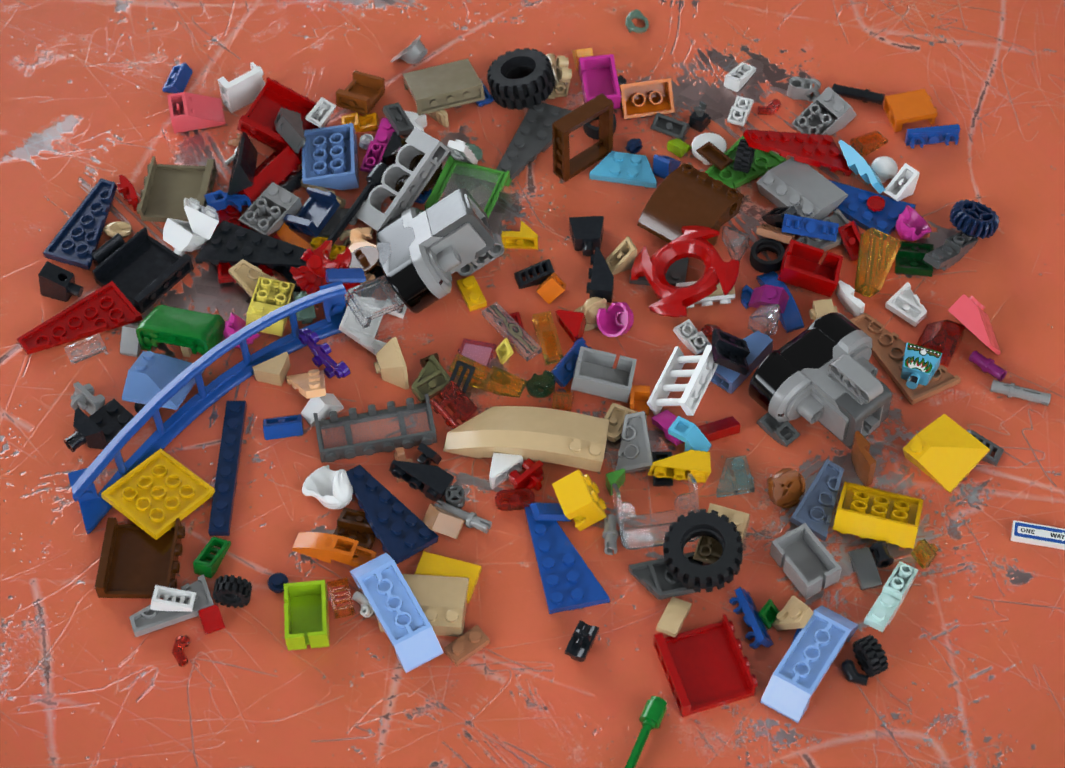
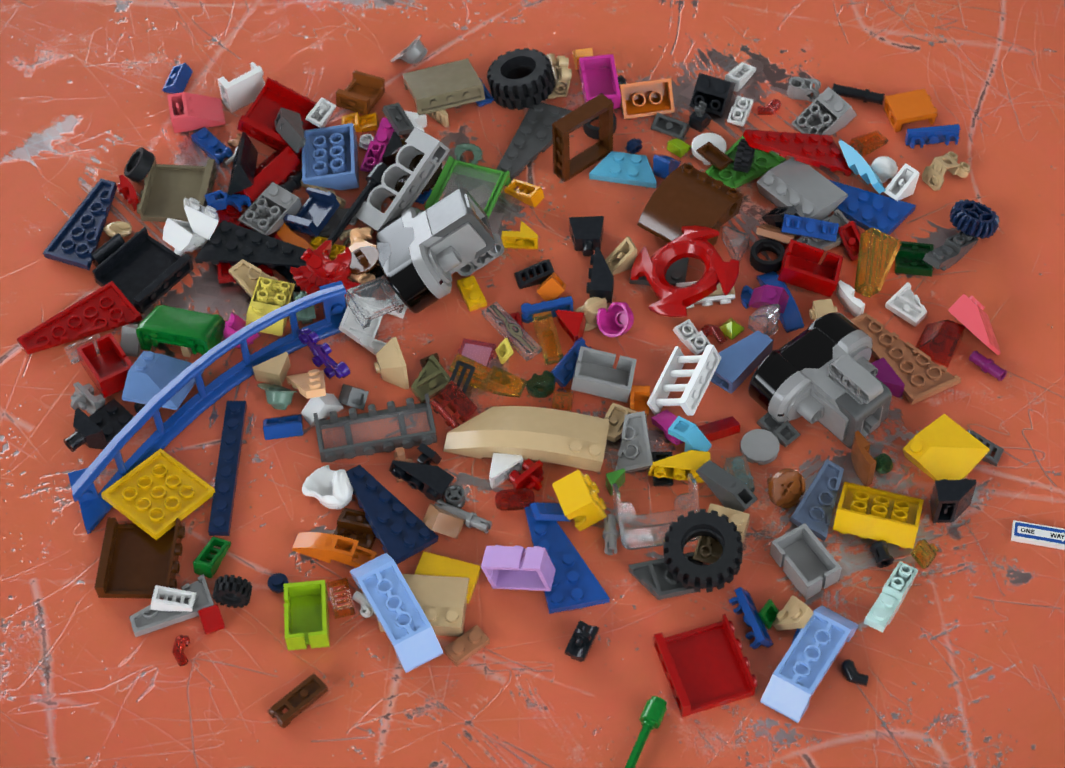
(58, 283): black torso -> none
(109, 368): none -> red piece
(139, 165): none -> black tyre
(211, 145): none -> blue plate
(277, 395): none -> sand green piece
(298, 700): none -> reddish brown plate
(347, 275): blue slope -> none
(353, 396): none -> dark grey panel
(460, 152): white wing -> none
(518, 568): none -> lavender piece
(531, 195): none -> light orange slope
(562, 303): none -> blue plate
(630, 25): sand green piece -> none
(673, 617): tan slope -> none
(714, 92): none -> black slope
(726, 487): none -> dark grey slope
(730, 351): black slope -> none
(731, 328): none -> lime slope
(760, 446): none -> light grey tile
(865, 568): dark grey slope -> none
(870, 655): black tyre -> none
(876, 203): red piece -> none
(884, 463): none -> clear green tile
(889, 377): none -> magenta slope
(911, 225): dark pink helmet -> none
(919, 365): torso -> none
(934, 173): none -> tan piece
(951, 499): none -> black slope
(1013, 390): light grey pin -> none

